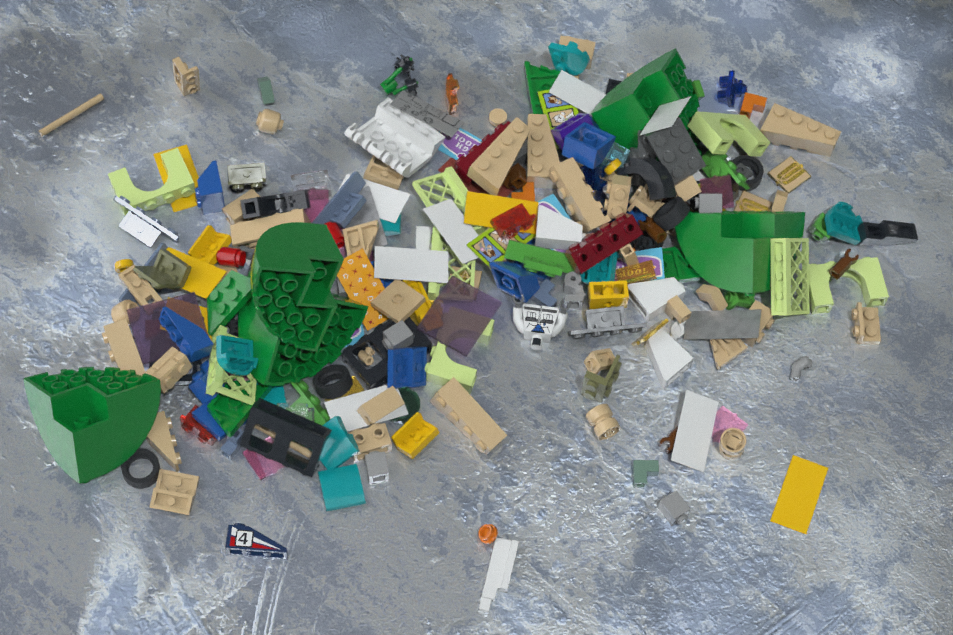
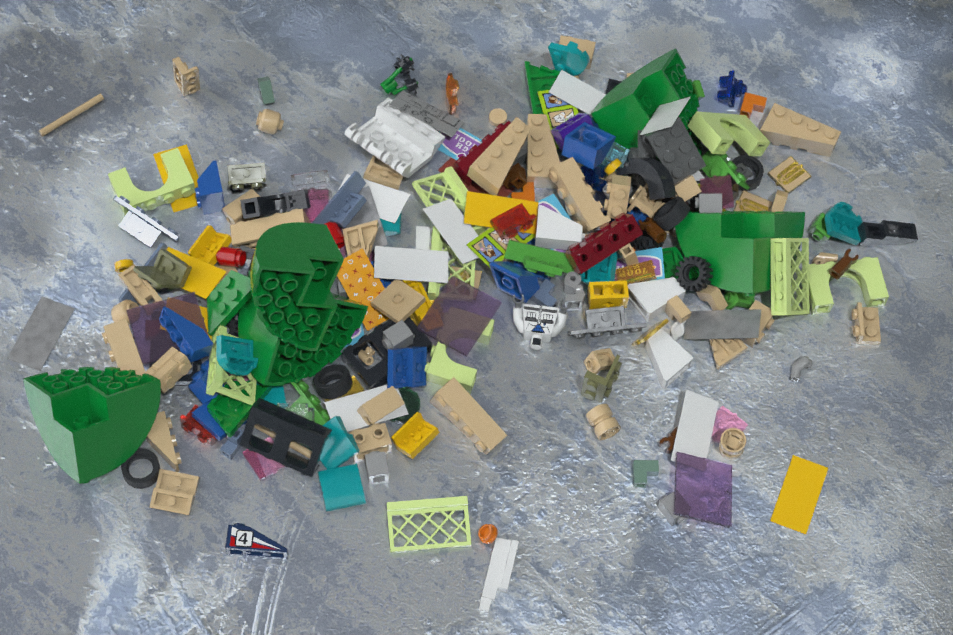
(40, 333): none -> flat silver sticker
(423, 507): none -> yellowish green fence
(703, 490): none -> clear purple piece
(704, 274): none -> black tyre
(823, 258): none -> tan arm

